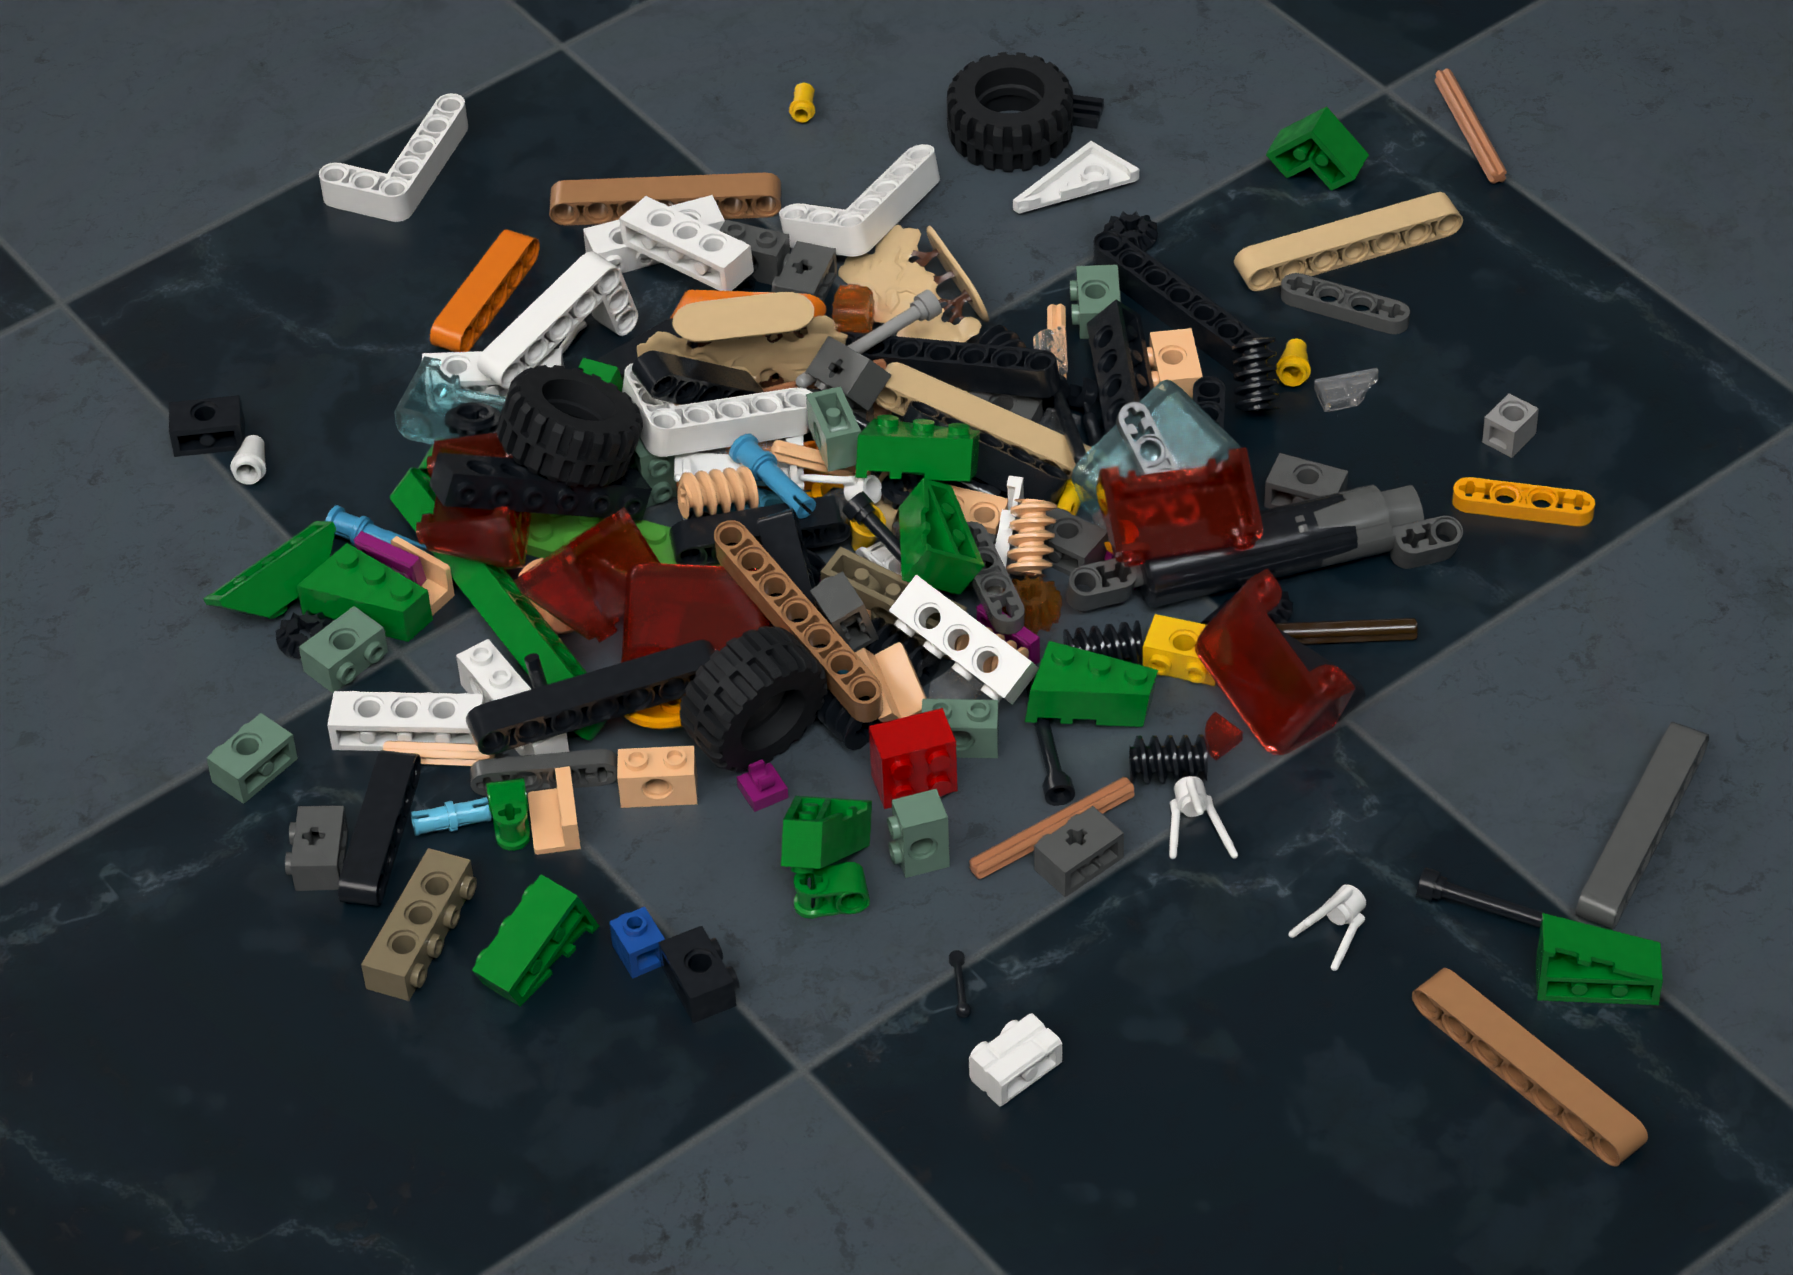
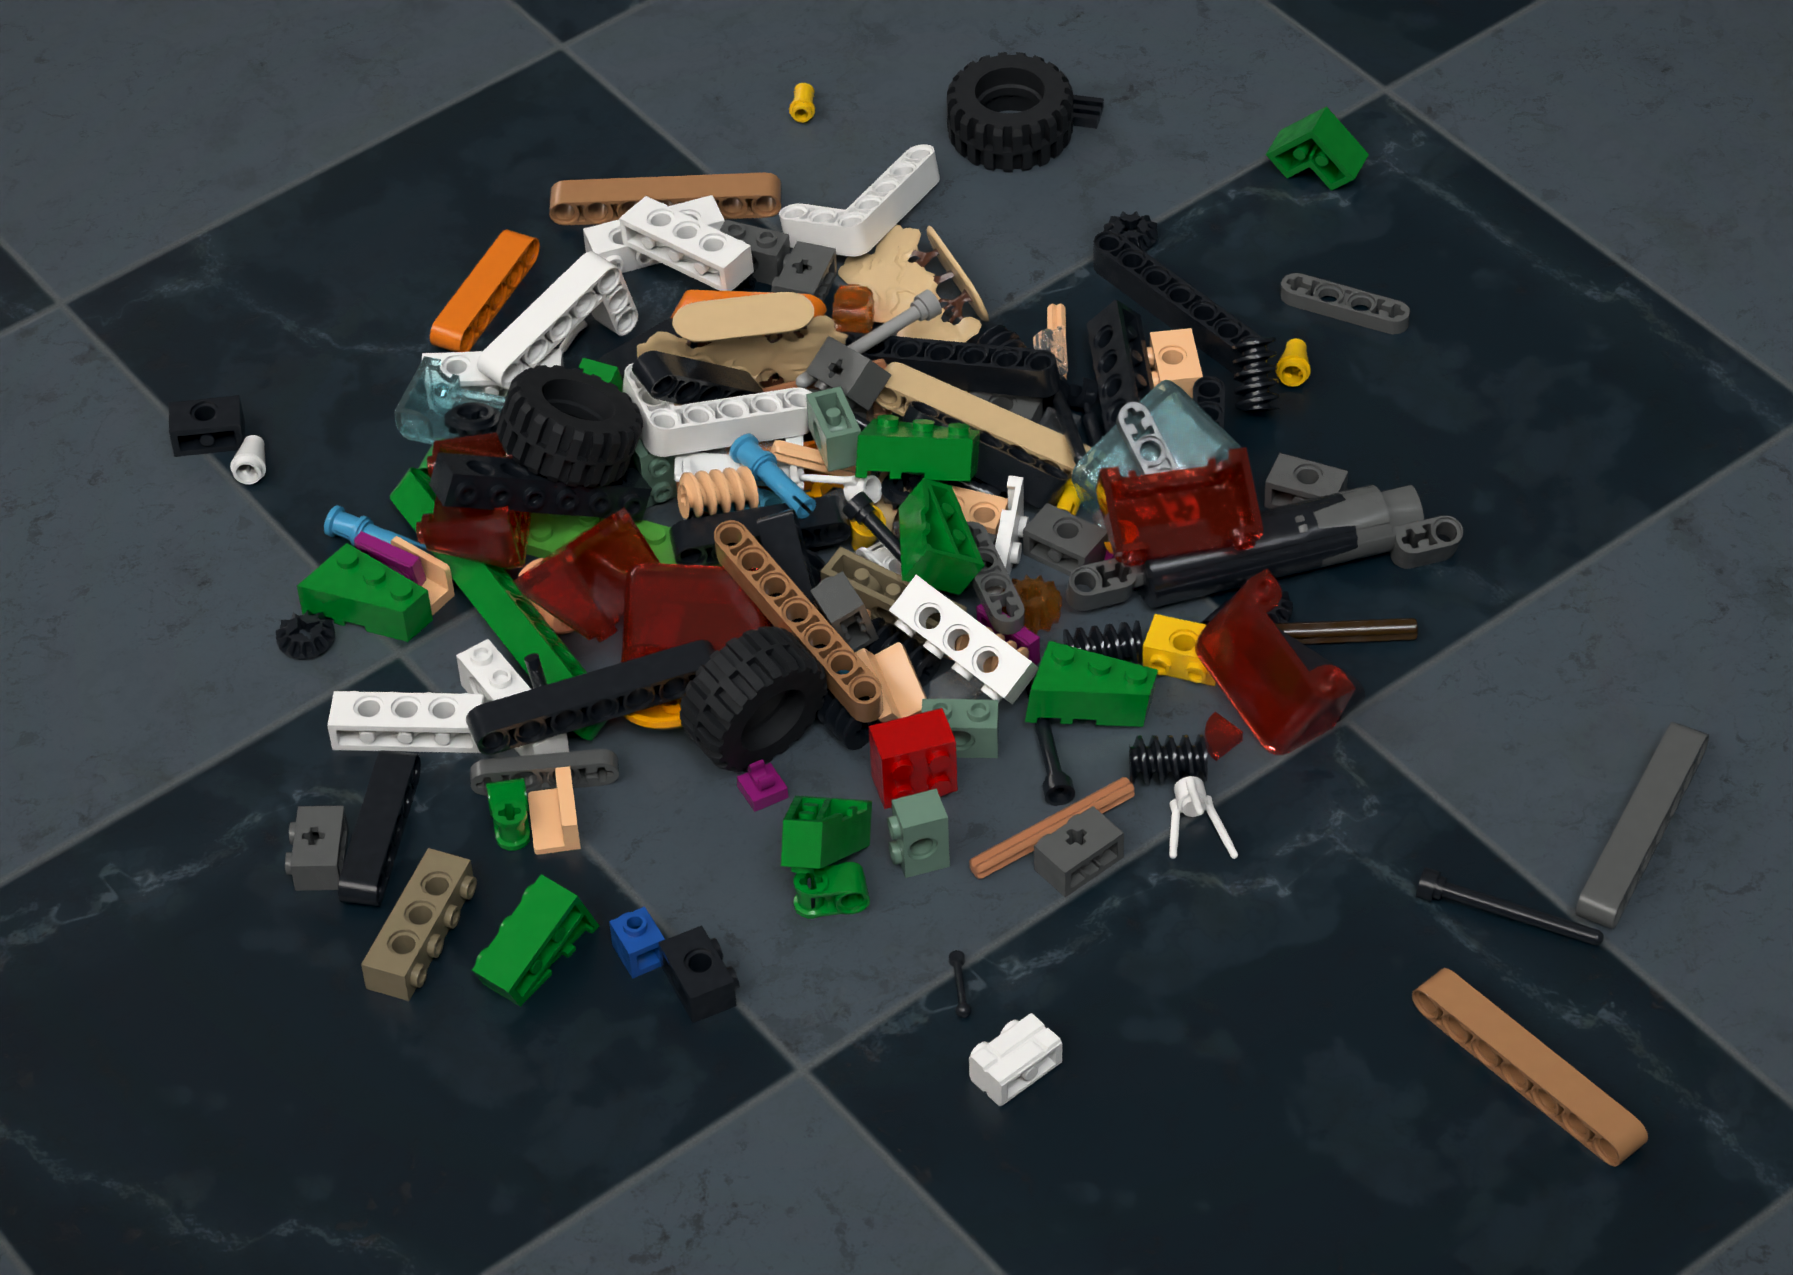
(252, 758): sand green brick -> none
(273, 580): green wedge -> none
(343, 649): sand green brick -> none
(400, 191): white beam -> none
(440, 753): light nougat axle -> none
(450, 816): medium azure pin -> none
(657, 776): light nougat brick -> none
(1030, 537): light nougat piece -> none
(1081, 174): white wing -> none
(1093, 290): sand green brick -> none
(1341, 909): white plant -> none
(1344, 389): clear tile -> none
(1349, 240): tan beam -> none
(1470, 126): nougat axle -> none
(1510, 425): light grey brick -> none
(1523, 505): light orange beam -> none
(1596, 964): green wedge -> none

